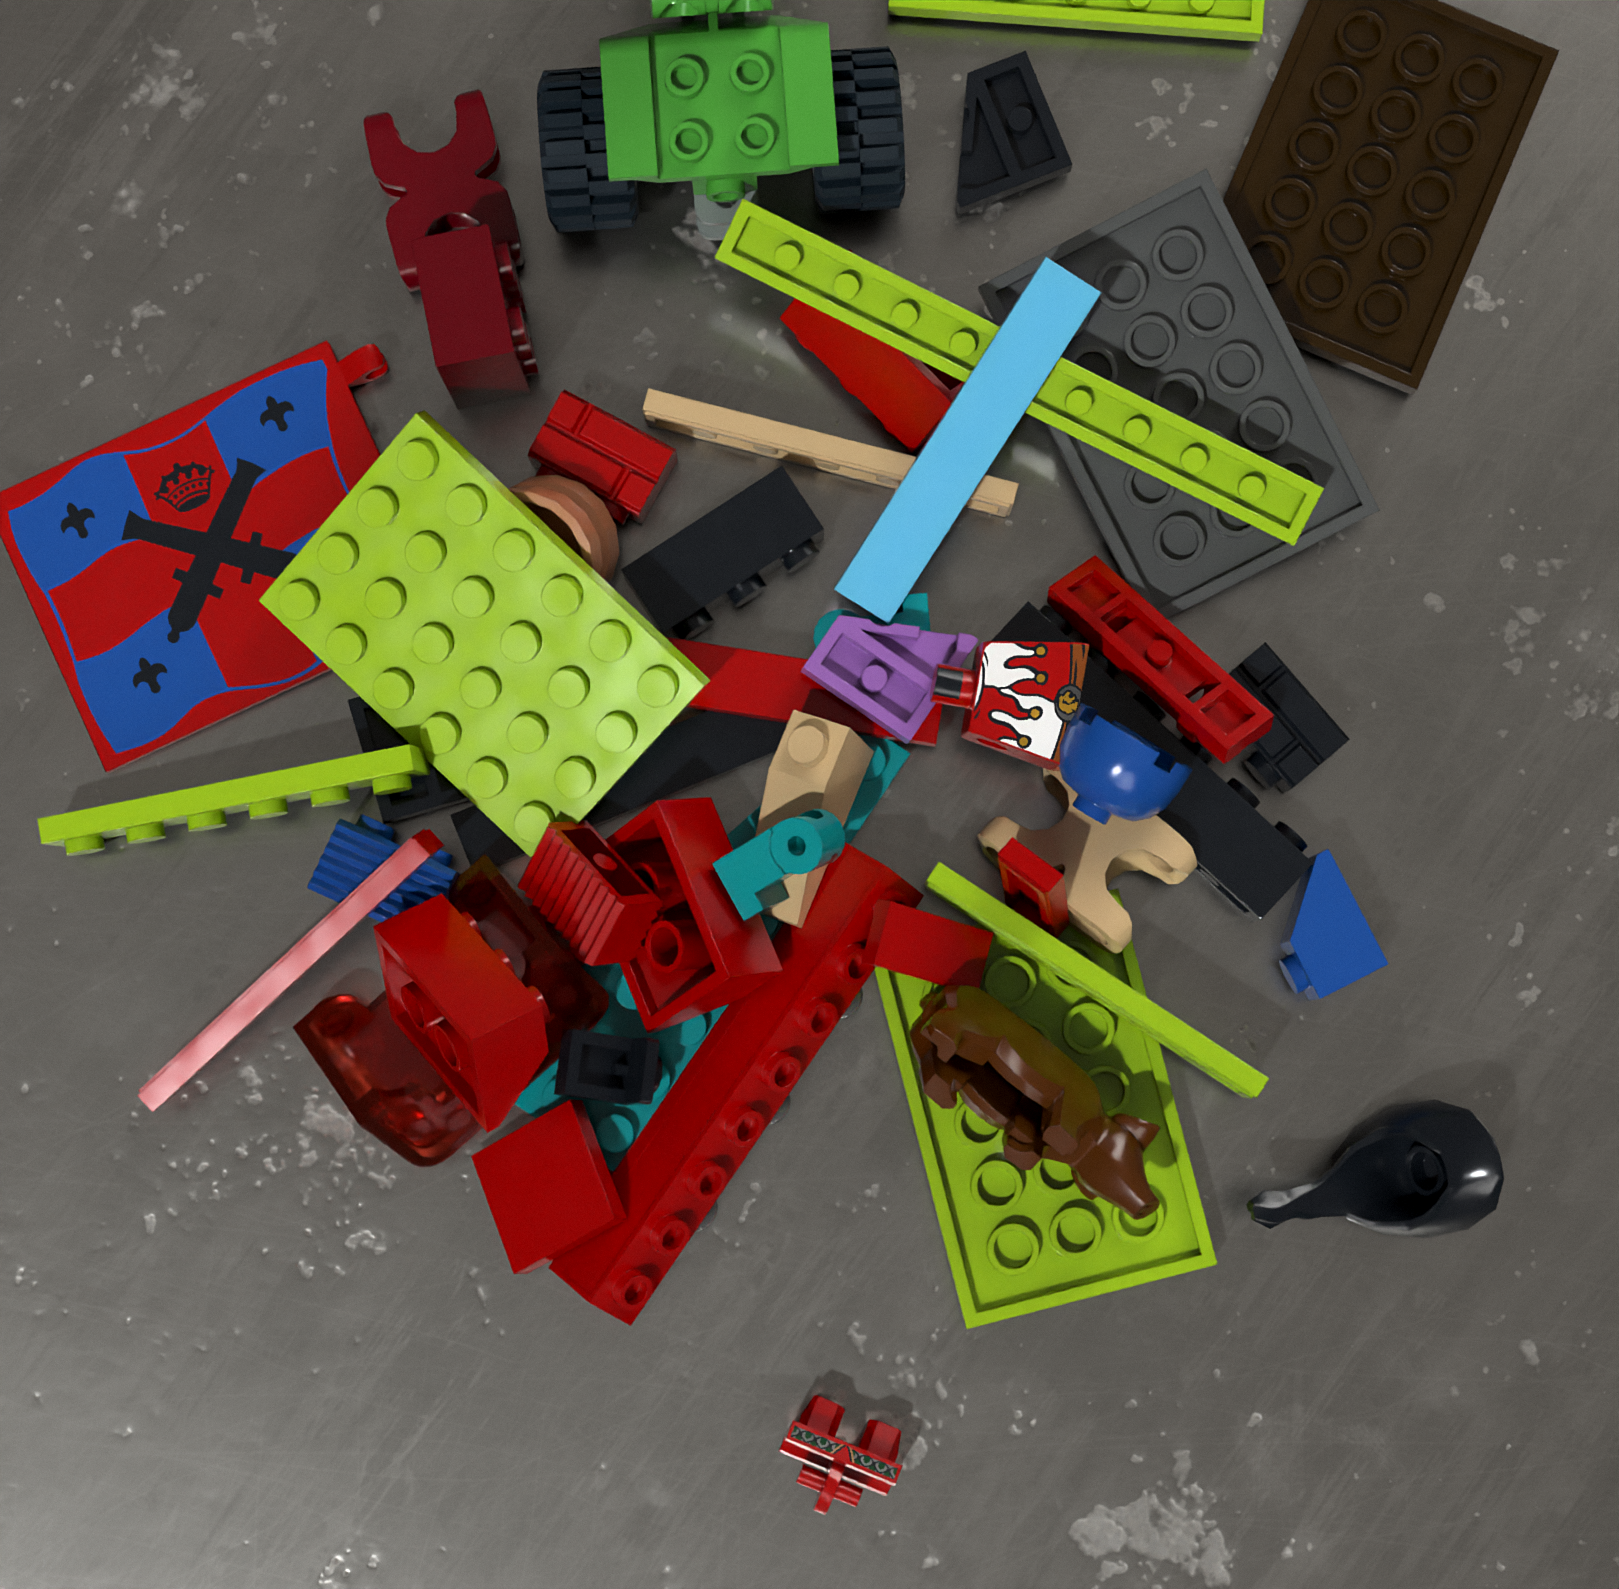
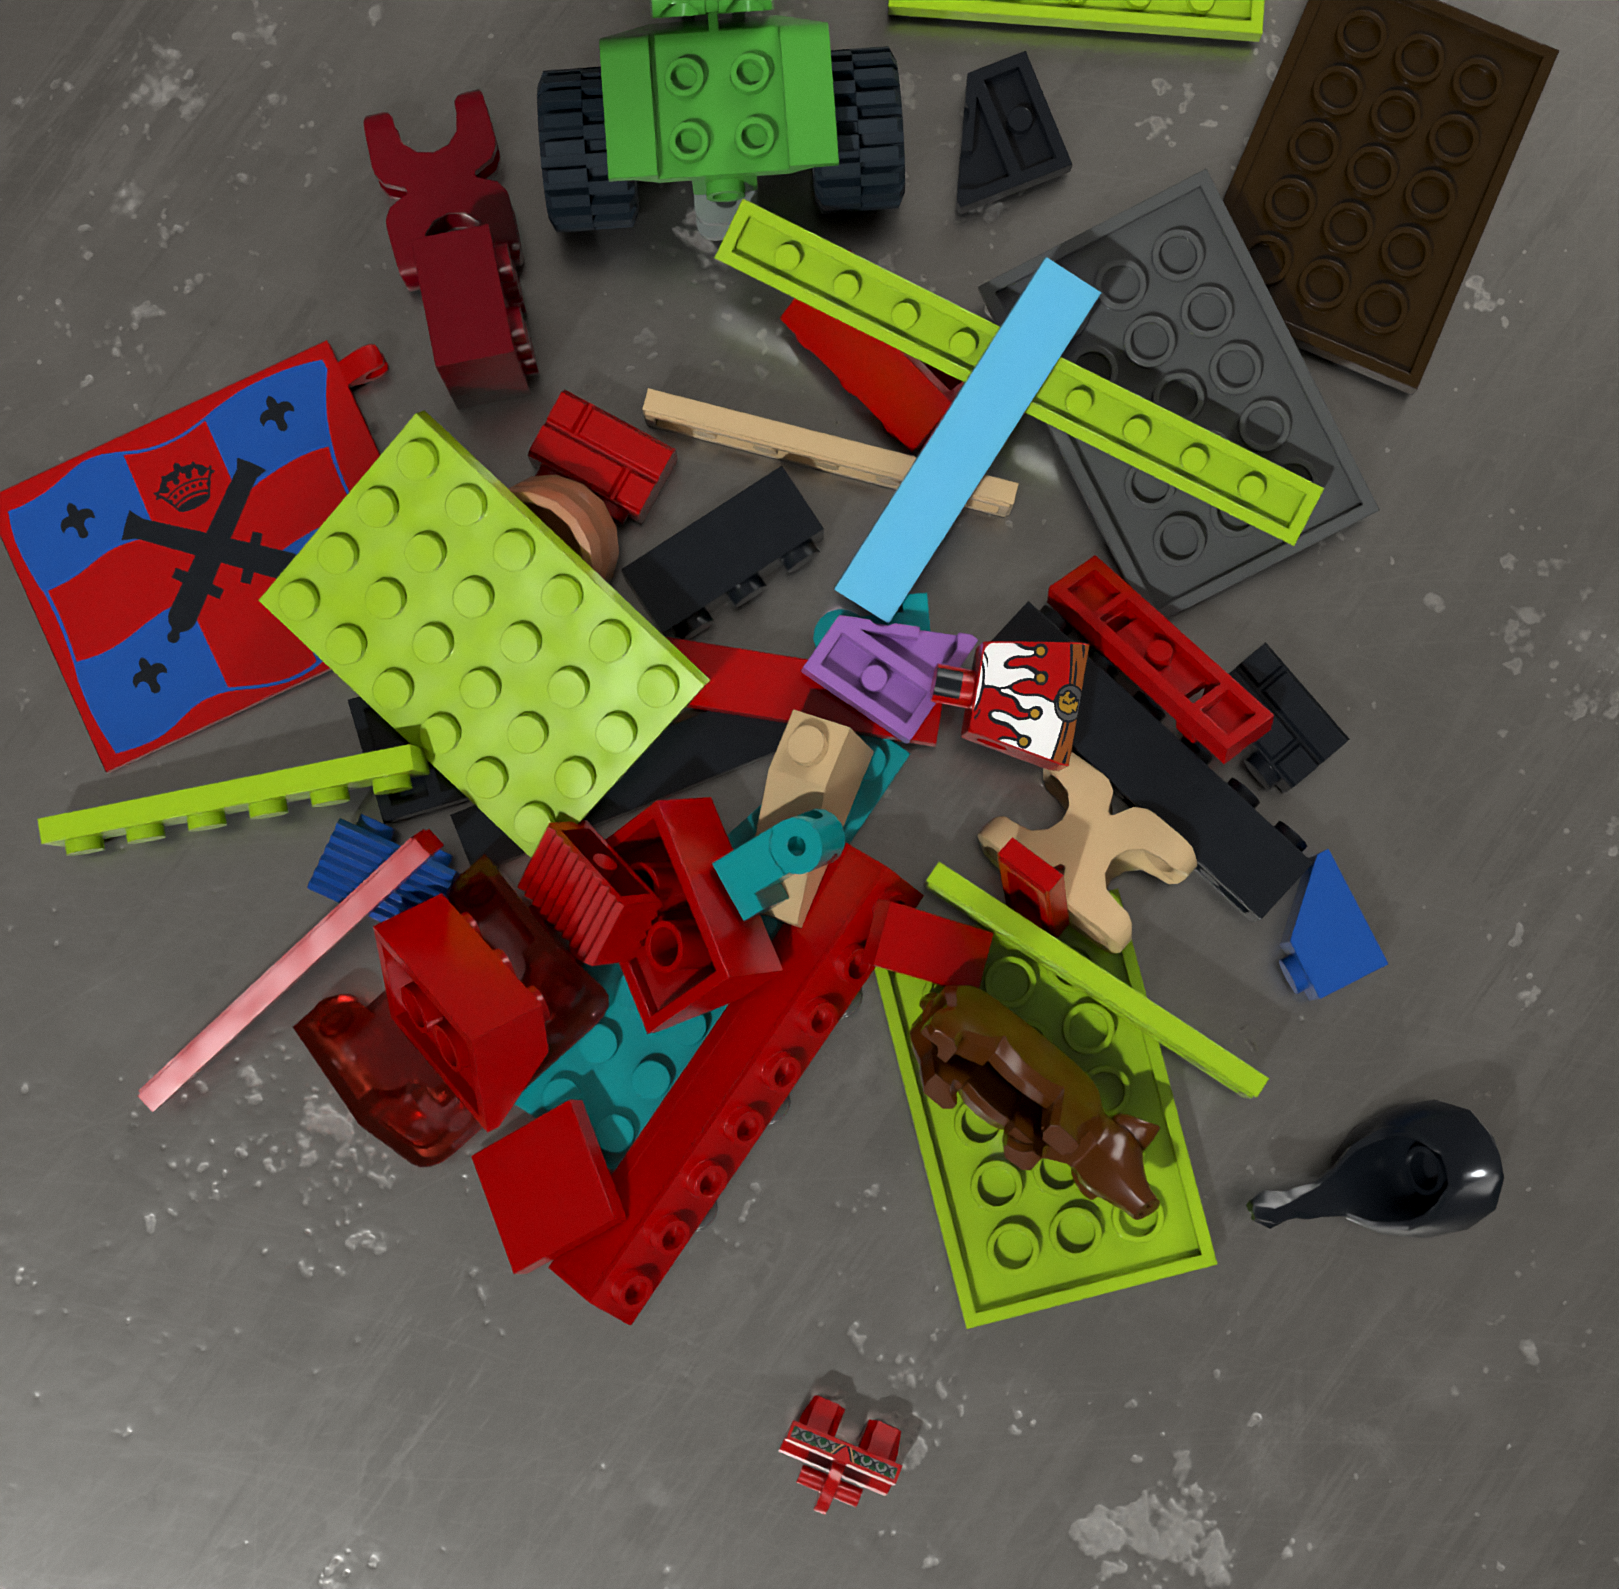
(608, 1067): black bracket -> none
(1117, 769): blue cylinder -> none

